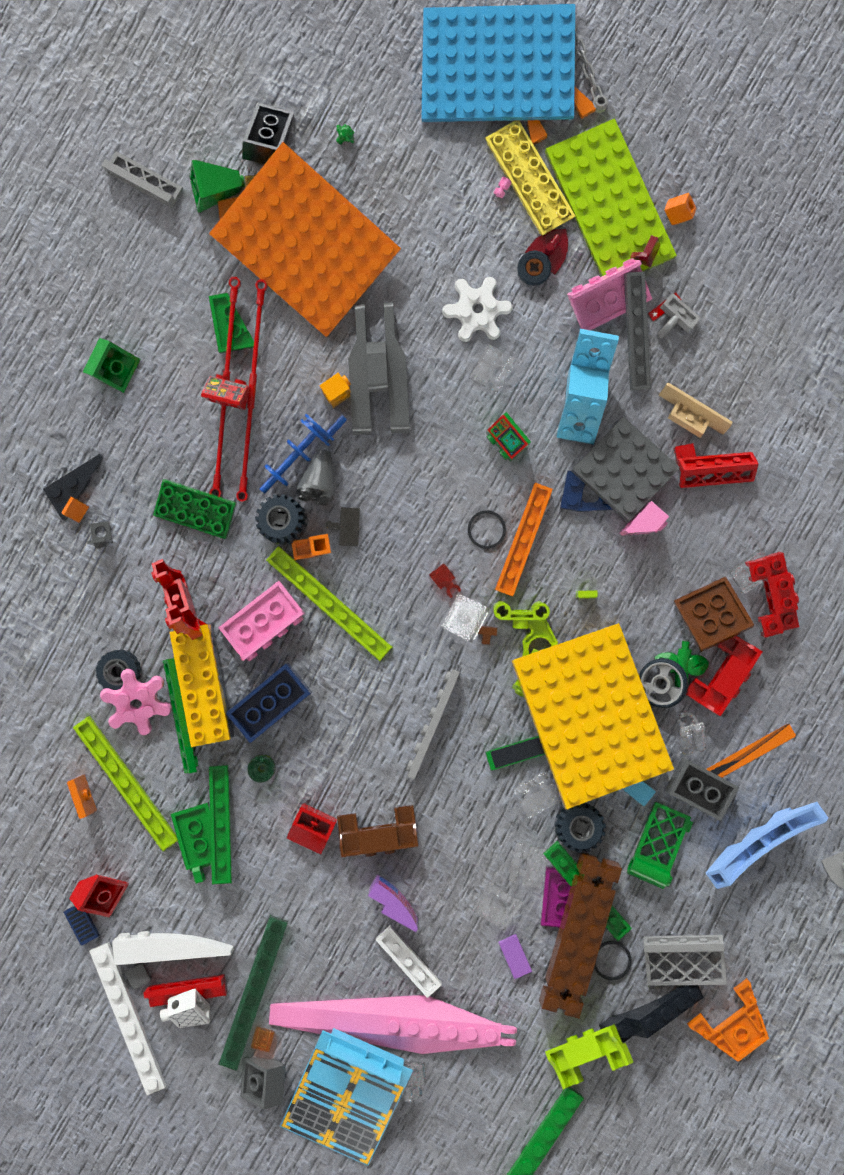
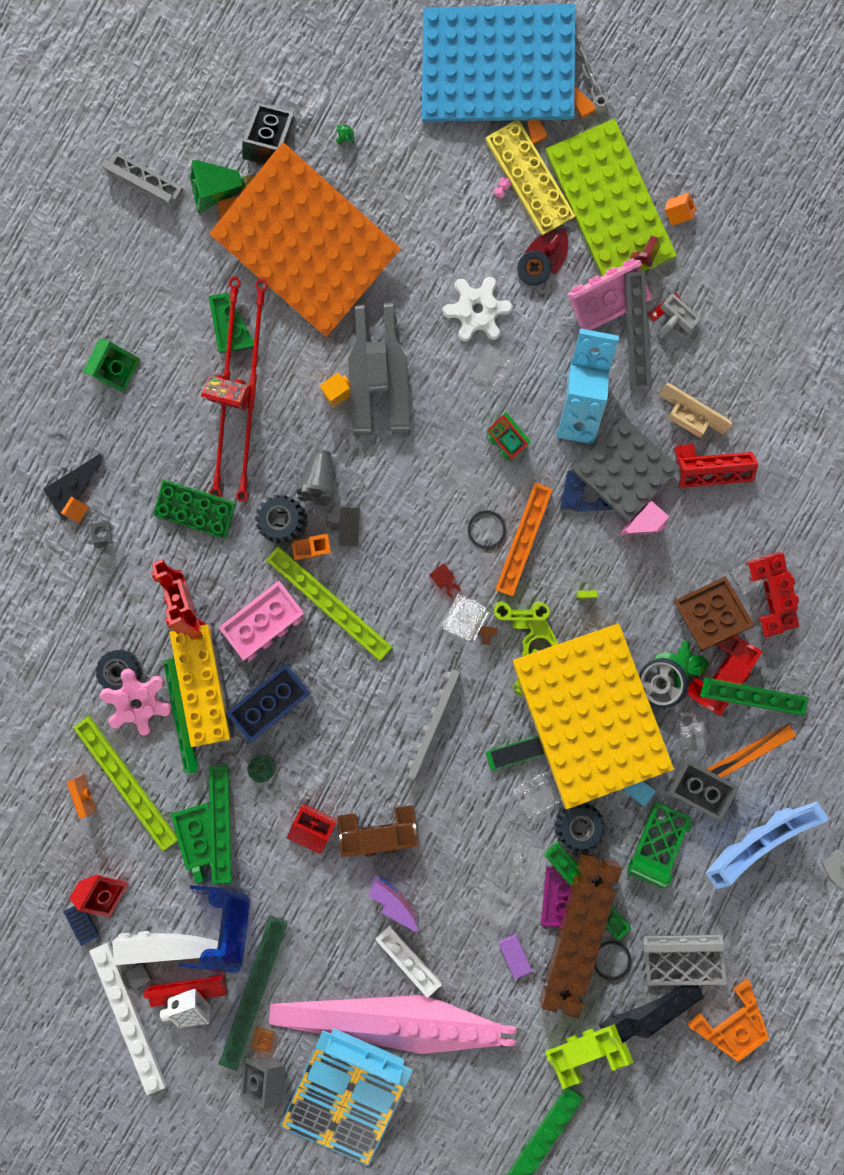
(232, 933): none -> clear blue windscreen
(316, 431): blue piece -> none
(754, 696): none -> green tile

